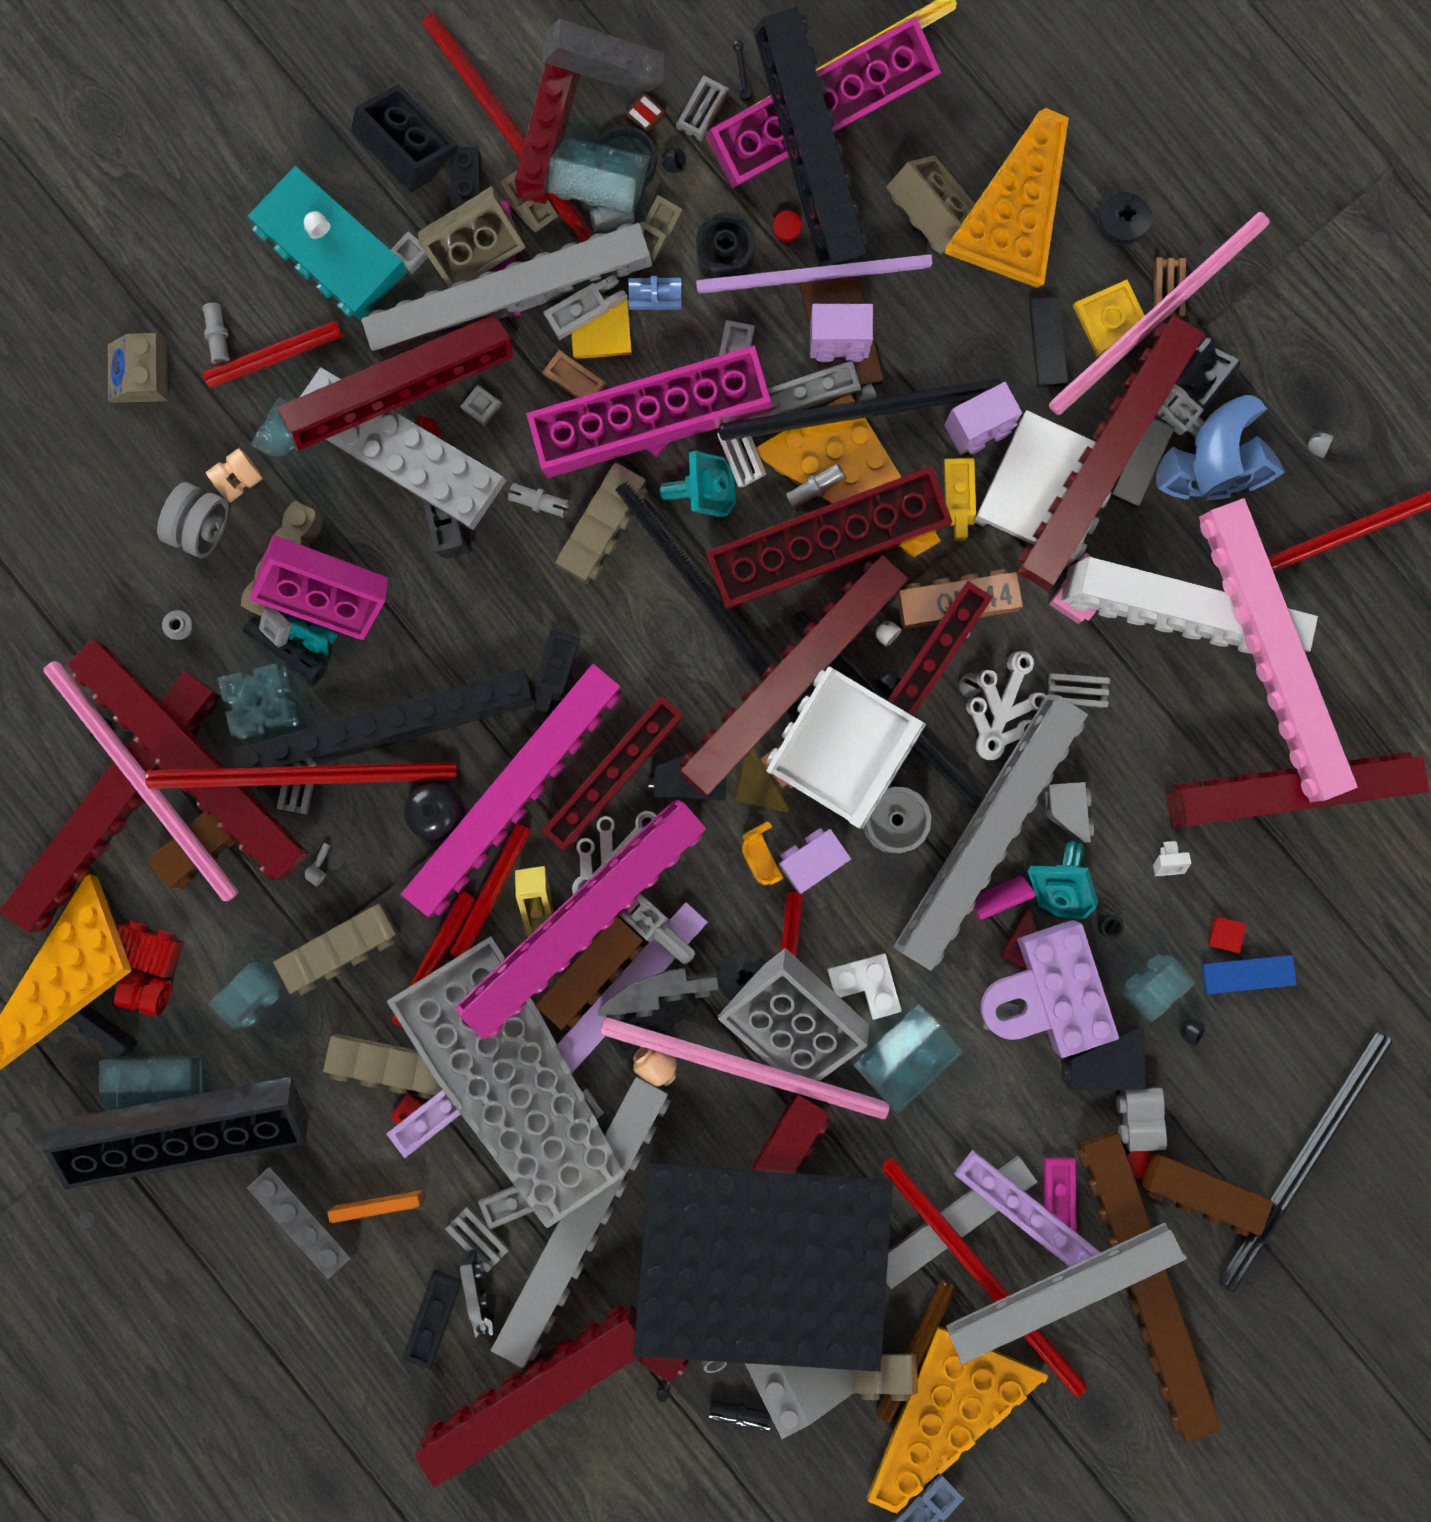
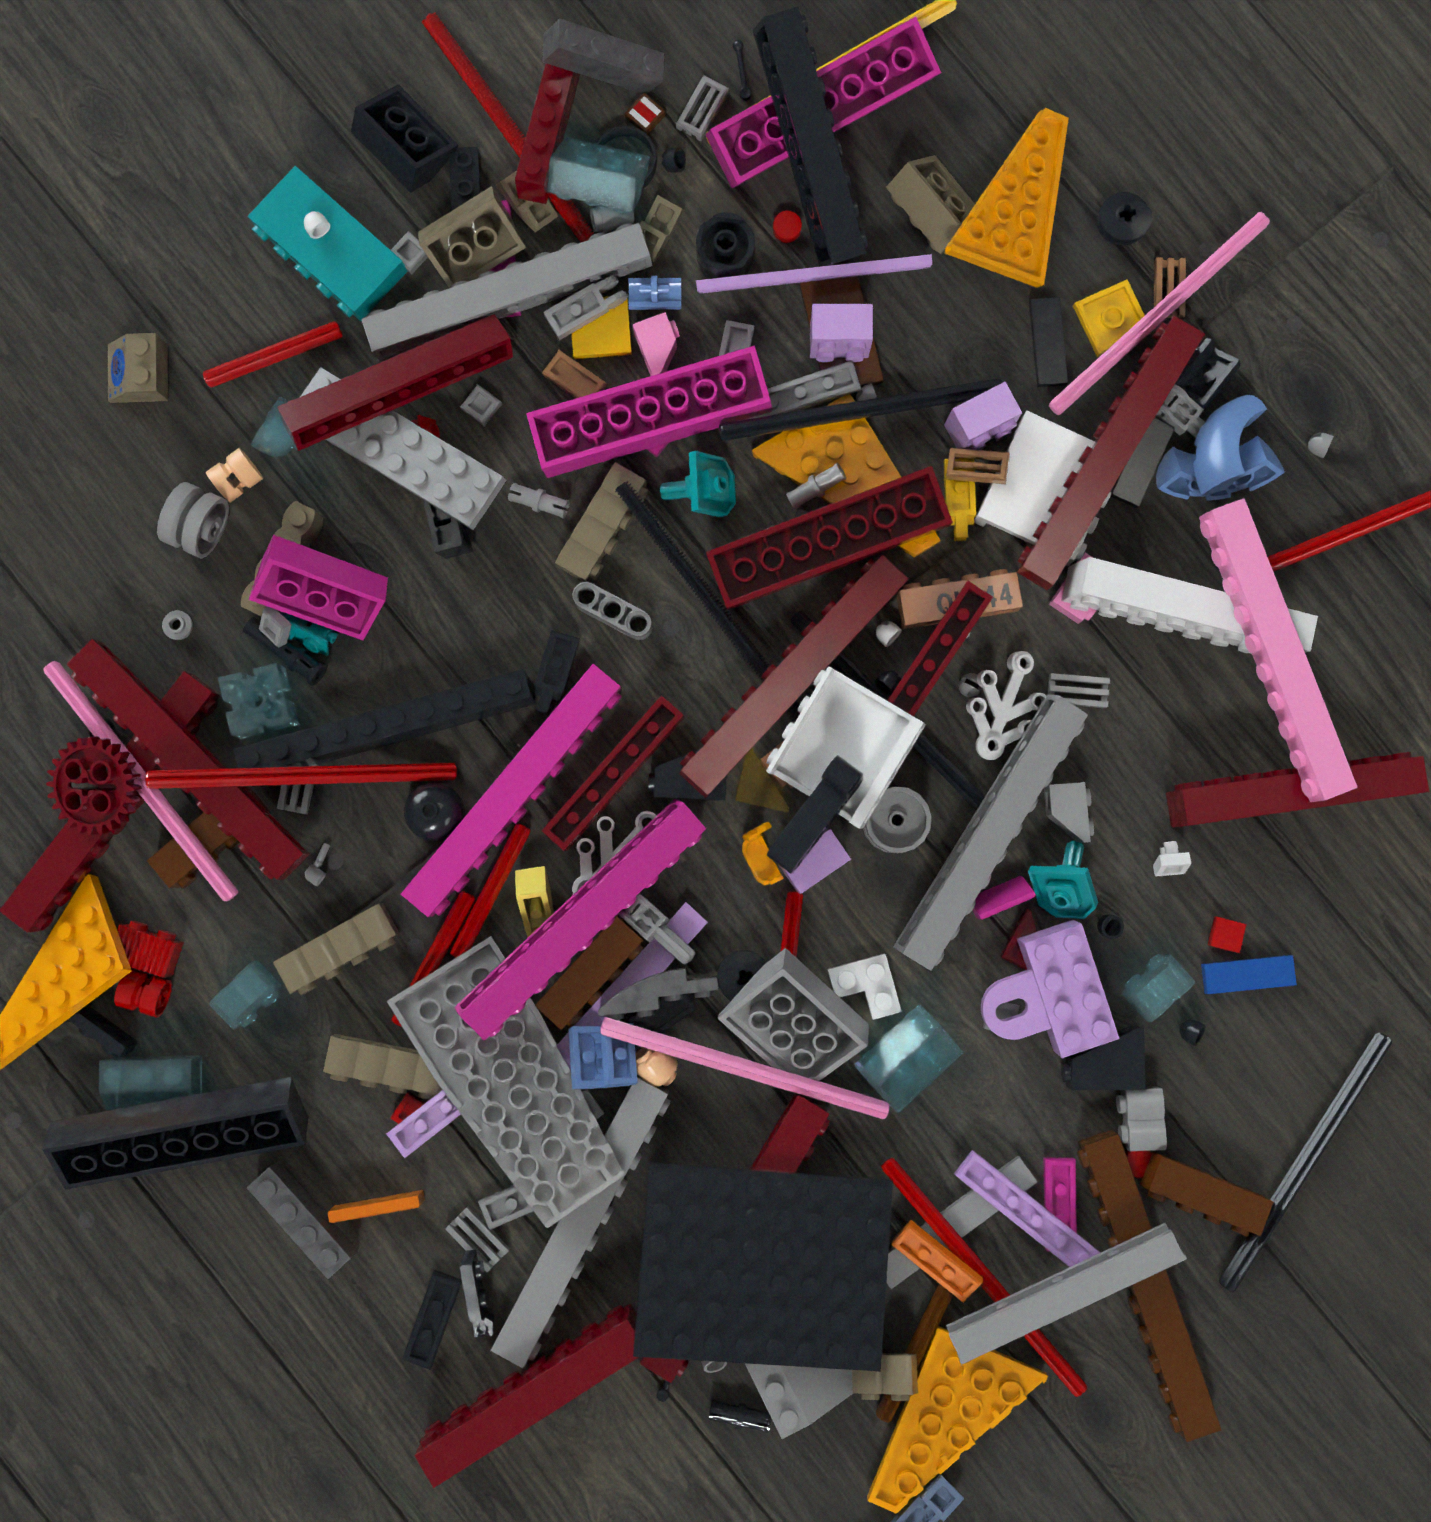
(93, 813): none -> dark red gear
(216, 333): light grey pin -> none
(600, 1060): none -> medium blue slope
(604, 599): none -> light grey beam
(656, 342): none -> bright pink slope
(738, 460): white tile -> none
(816, 815): none -> black beam
(937, 1261): none -> orange tile
(1000, 478): none -> medium nougat tile

